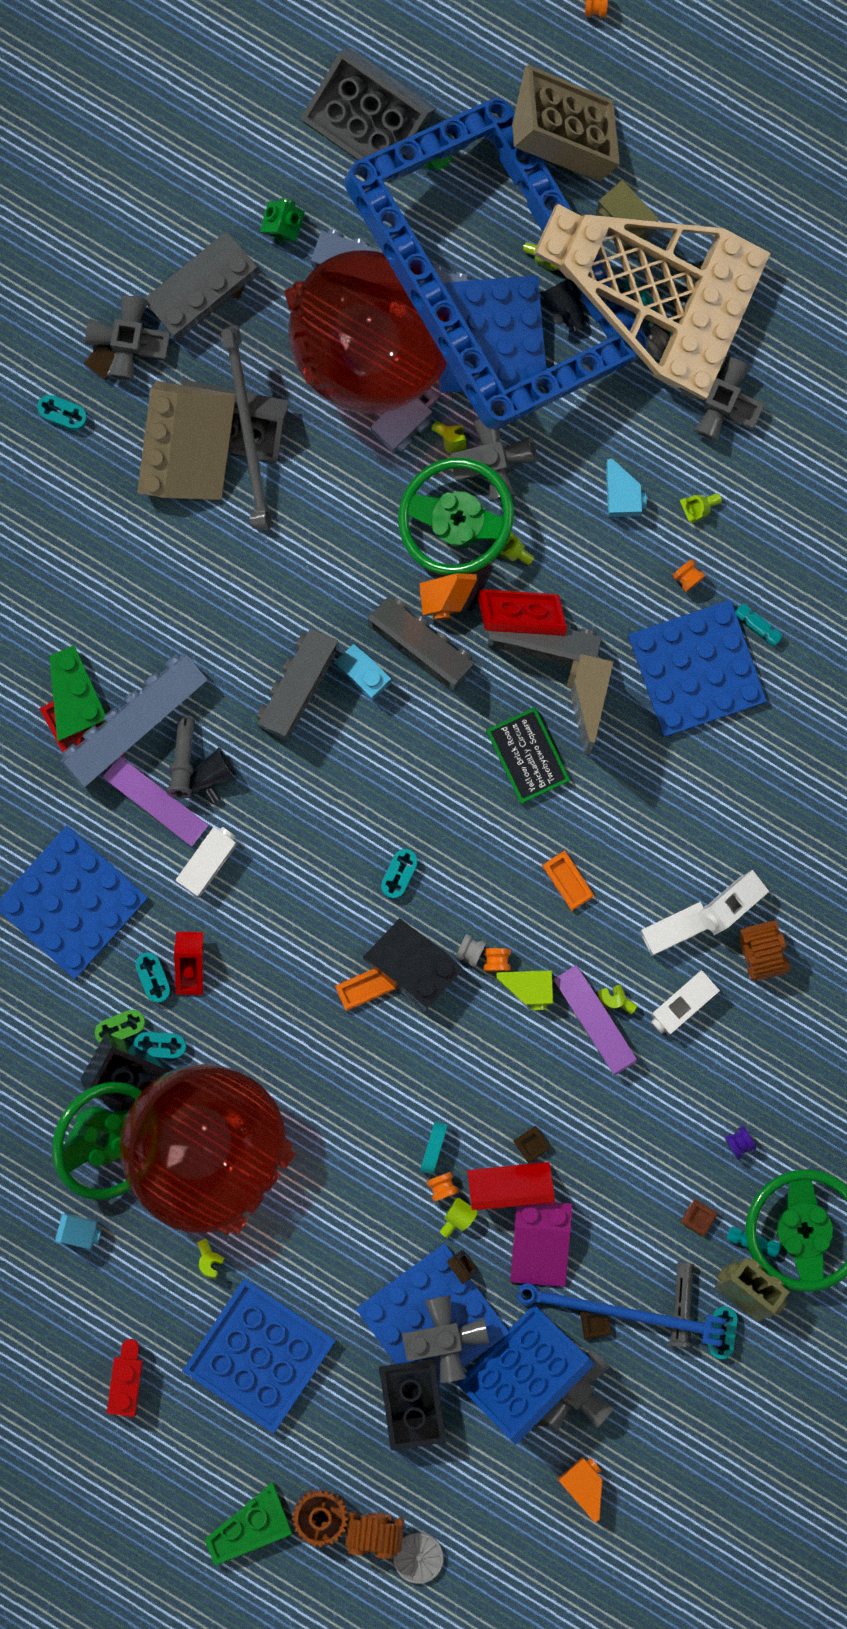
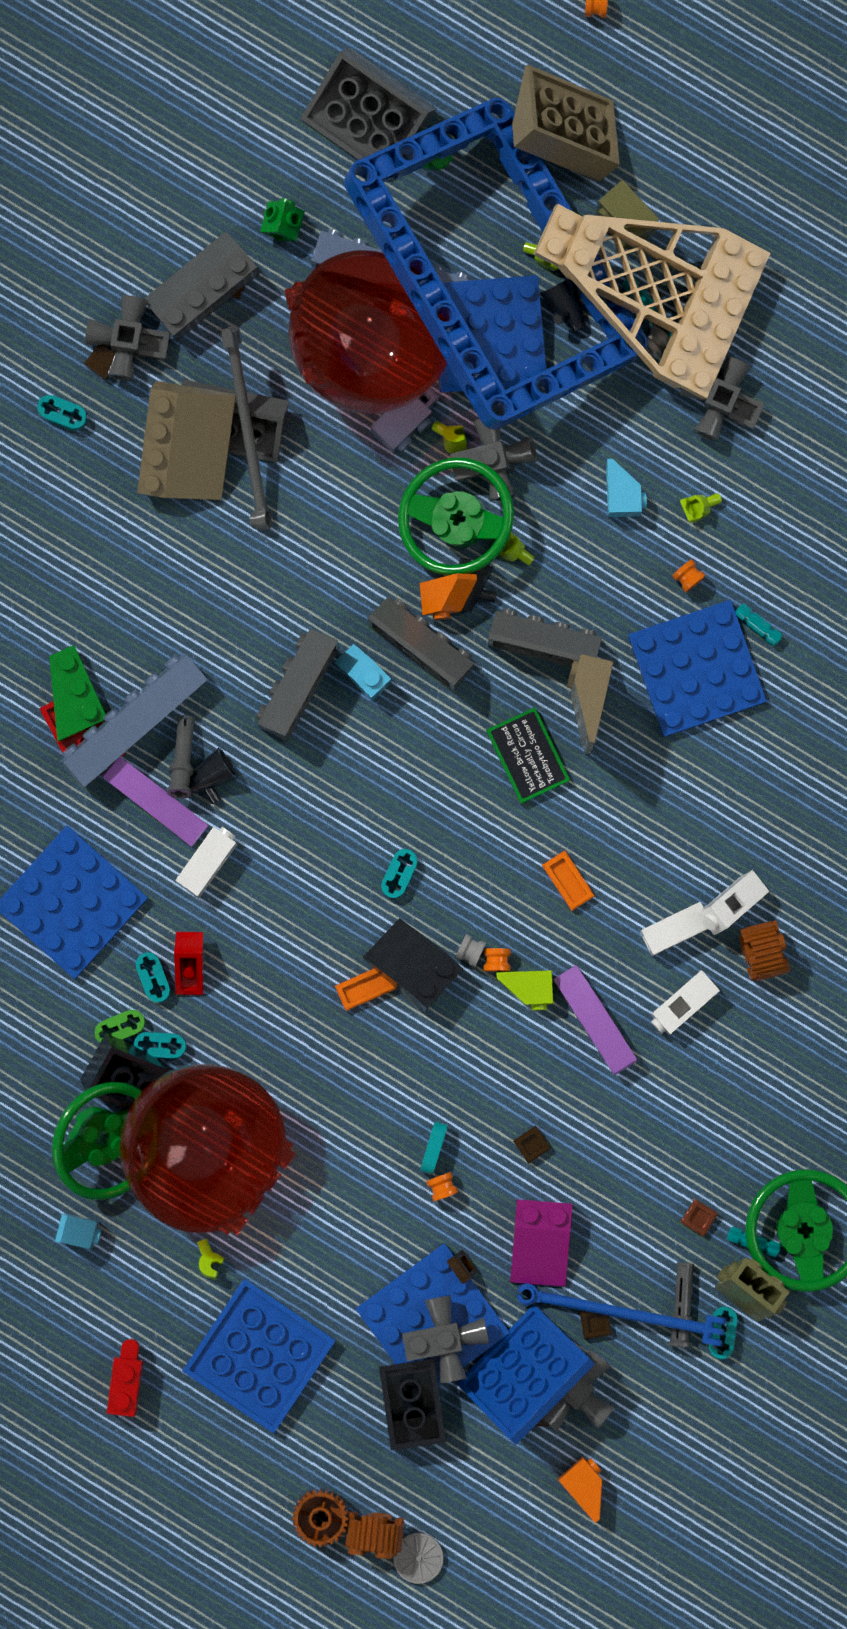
(251, 1528): green wing -> none
(459, 1216): lime piece -> none
(510, 1186): red tile -> none
(522, 612): red tile -> none
(617, 1000): lime piece -> none
(740, 1142): dark purple wheel -> none

